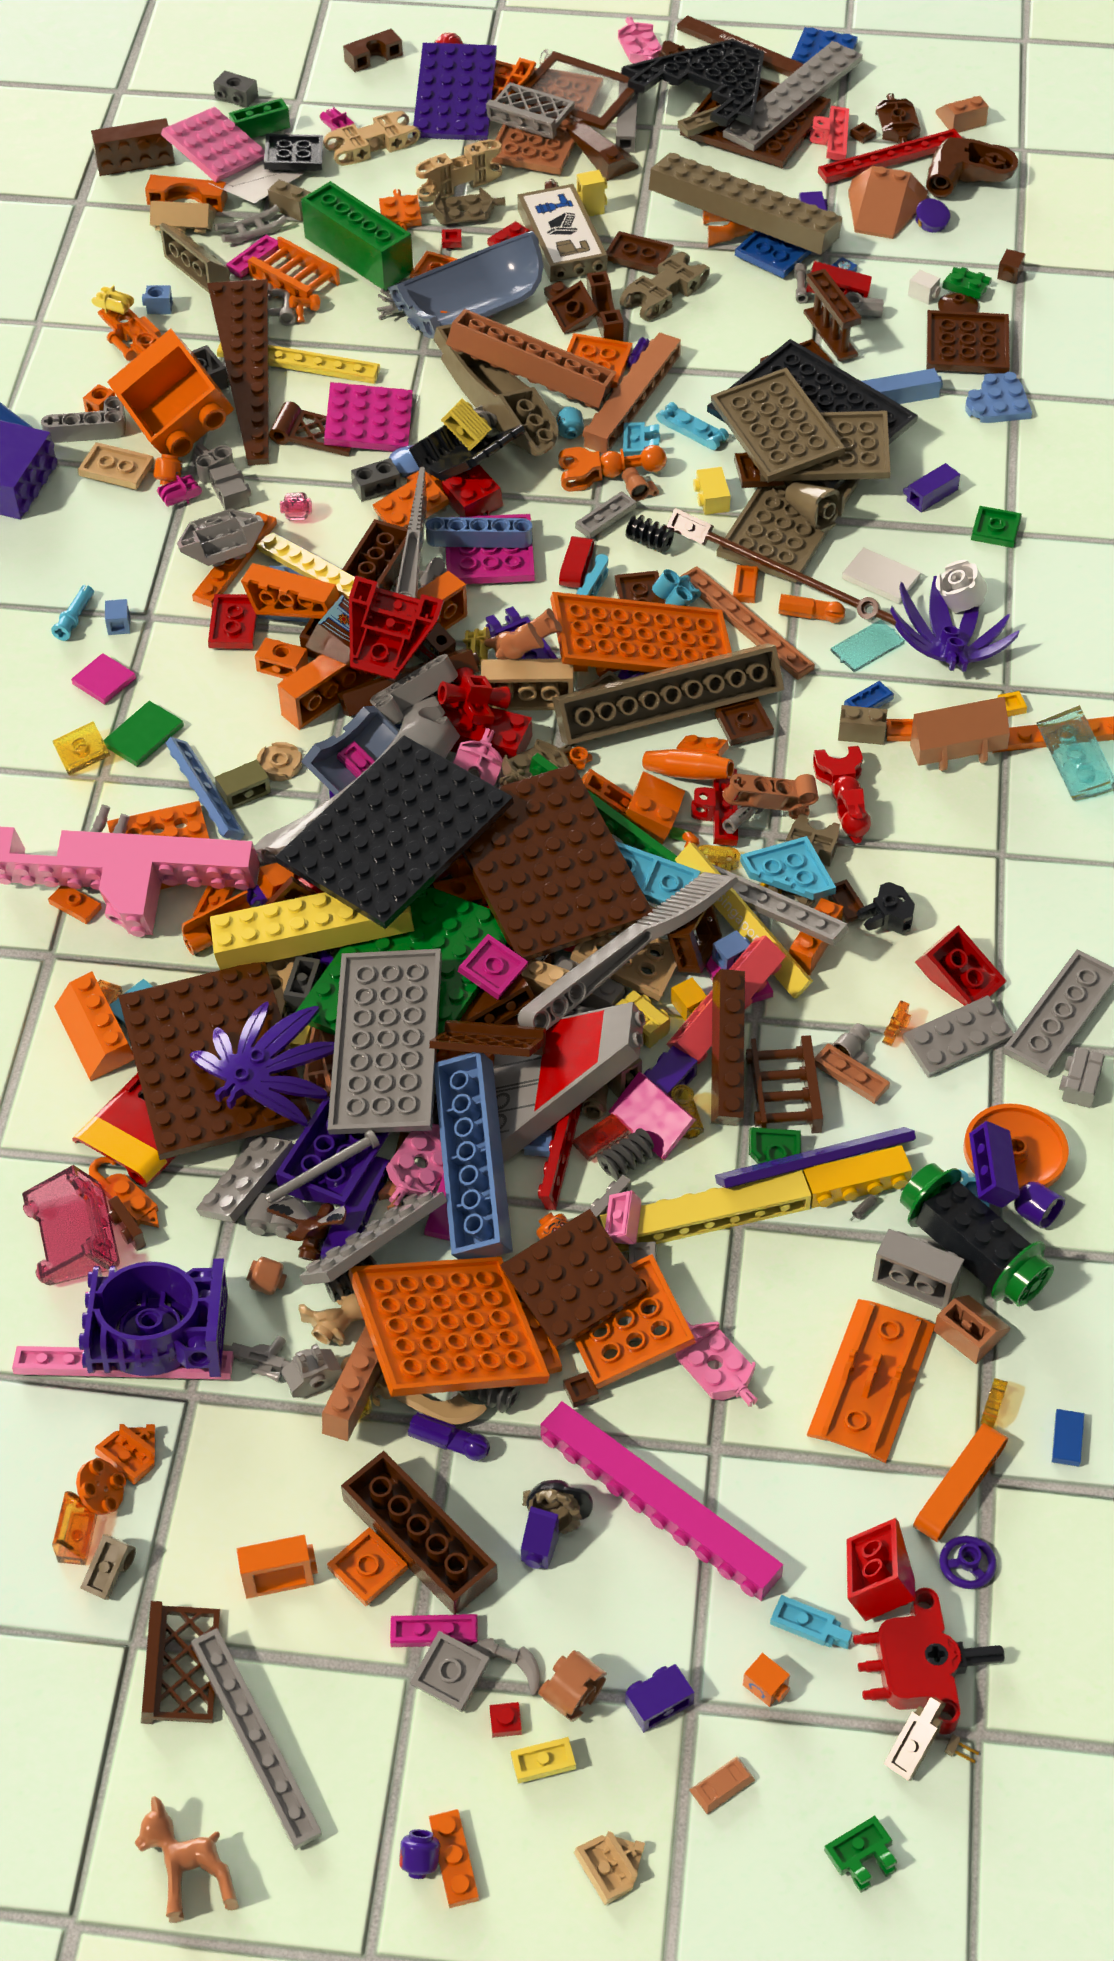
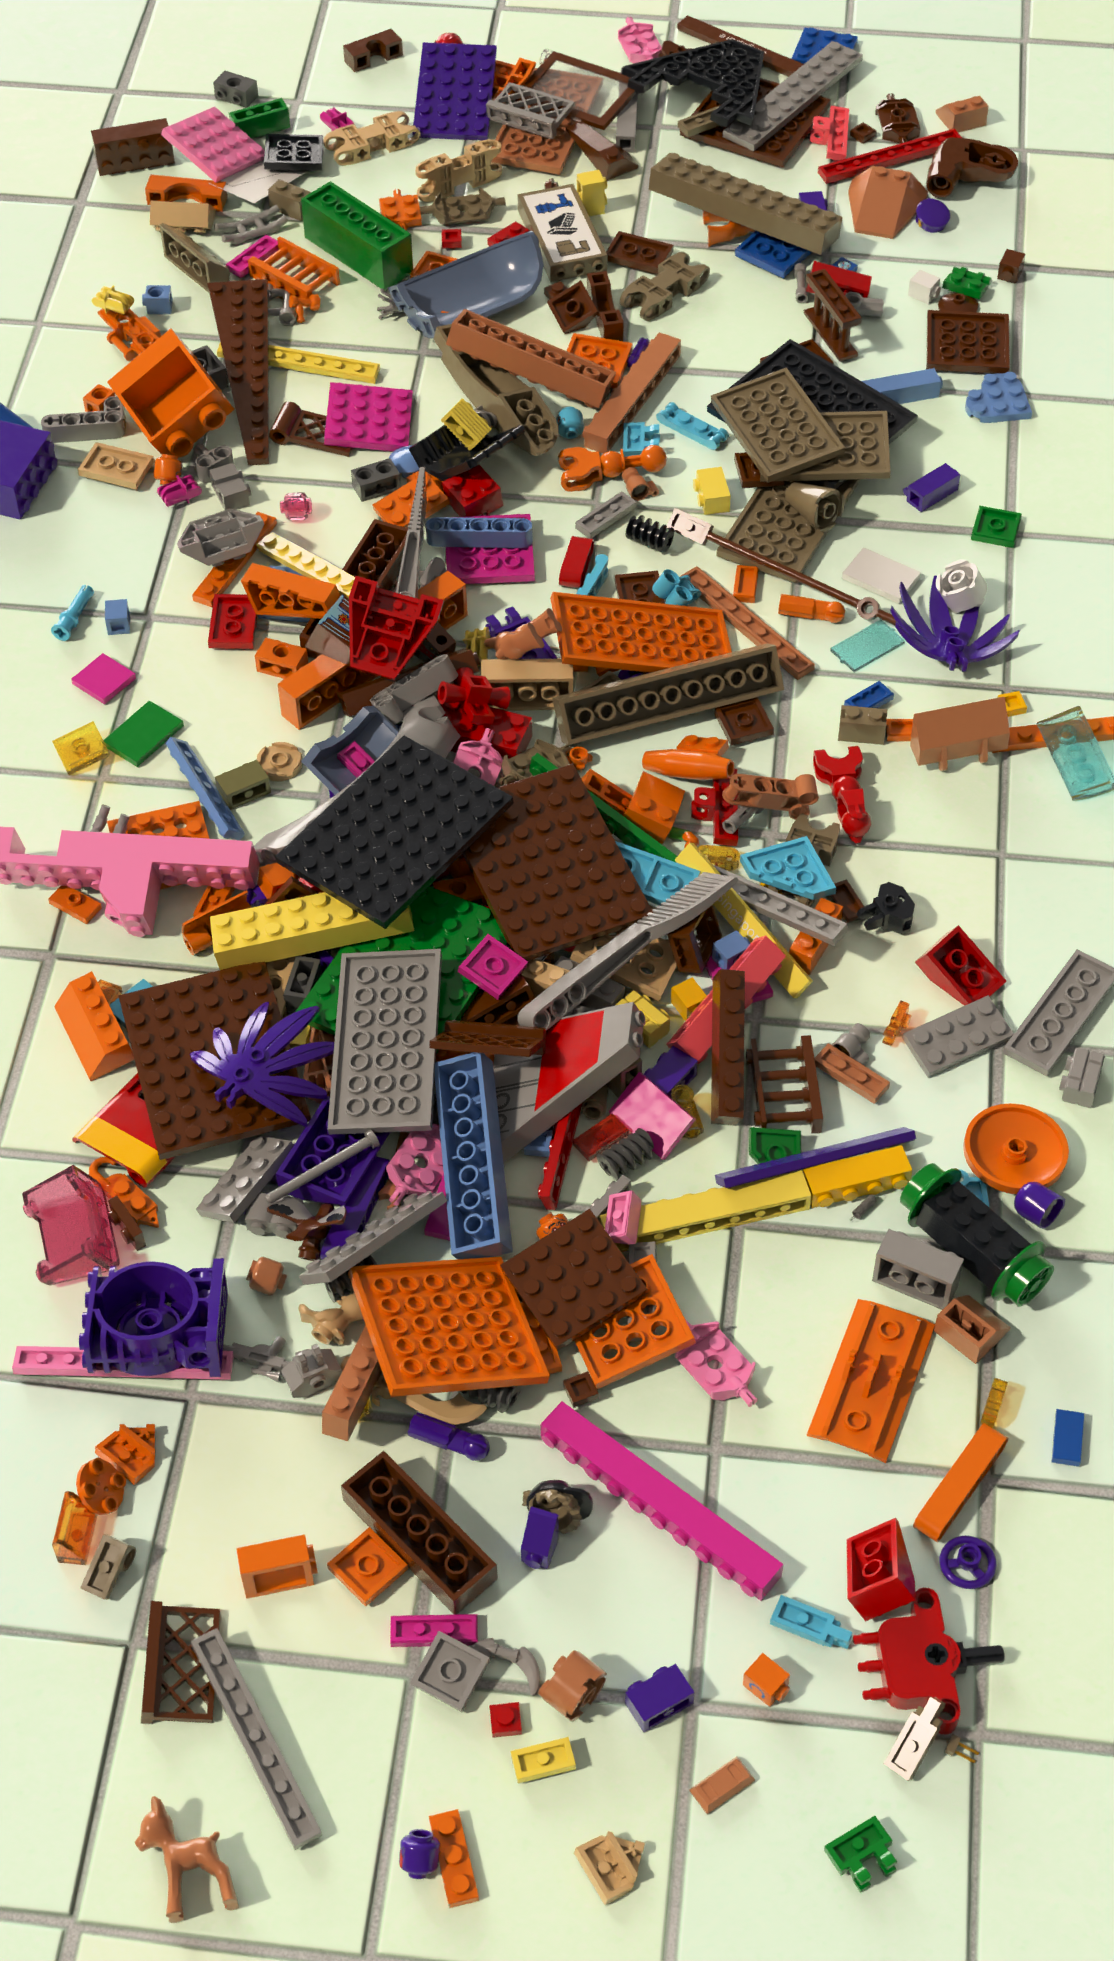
(994, 1164): dark purple brick -> none

